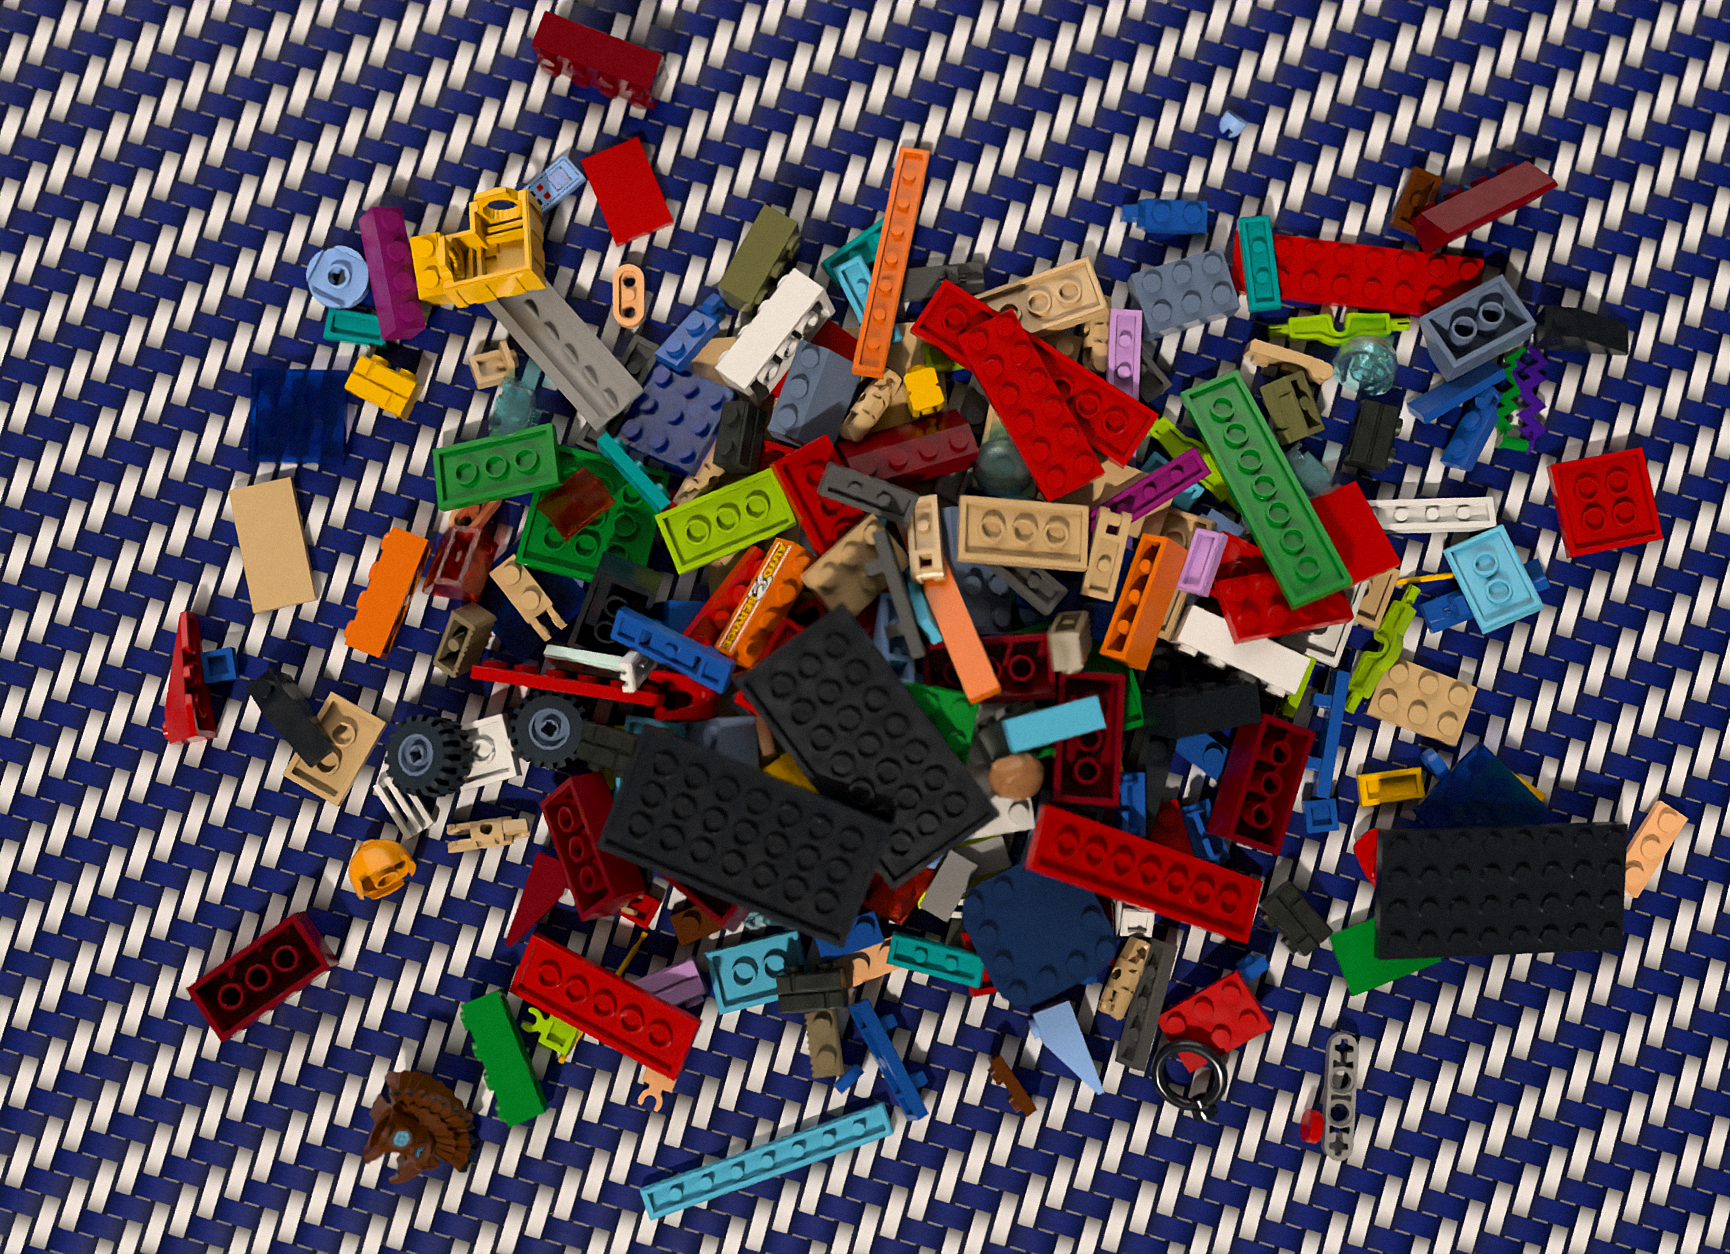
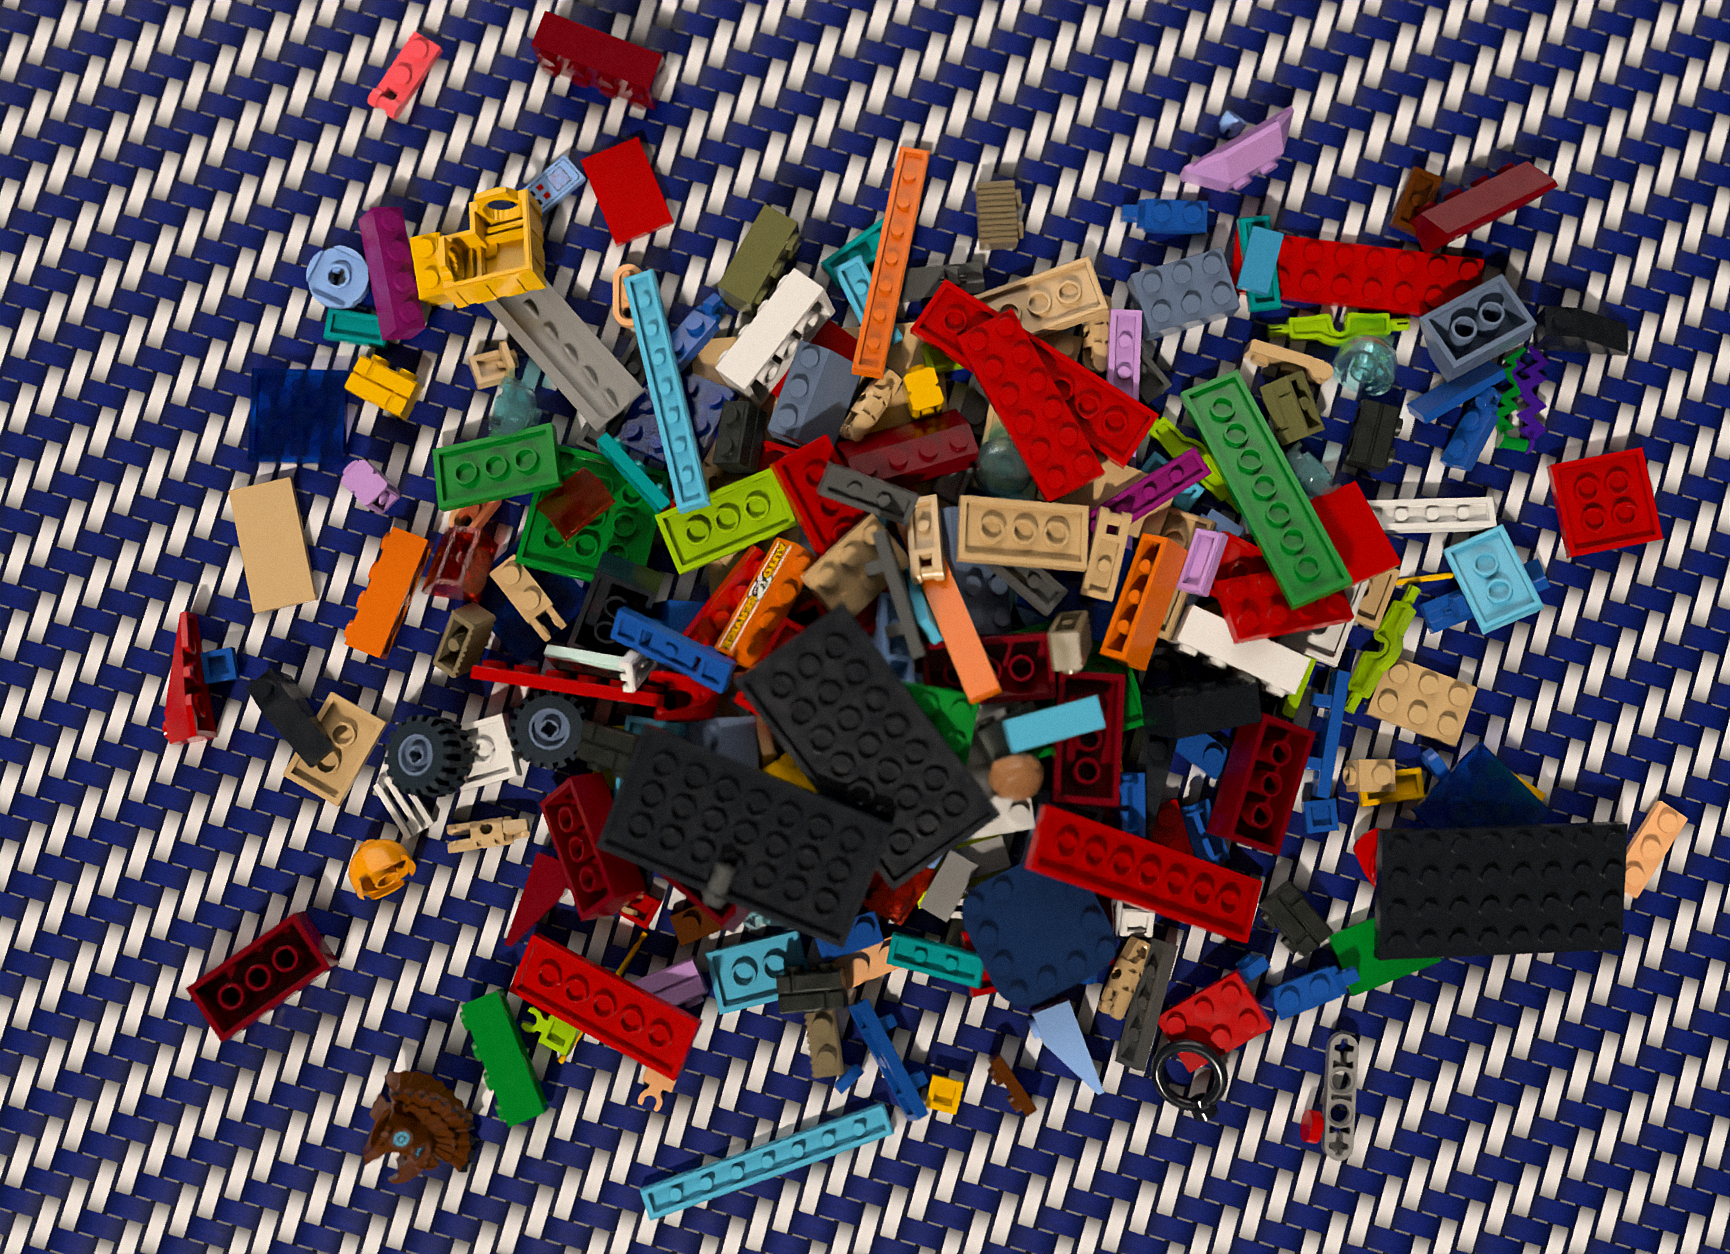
(370, 486): none -> lavender brick
(405, 75): none -> coral plate
(667, 392): none -> medium azure tile
(718, 885): none -> dark grey pin
(944, 1094): none -> yellow plate
(997, 215): none -> dark tan brick
(1243, 156): none -> lavender wedge
(1259, 260): none -> dark azure tile
(1311, 990): none -> blue hinge
(1370, 775): none -> tan bracket

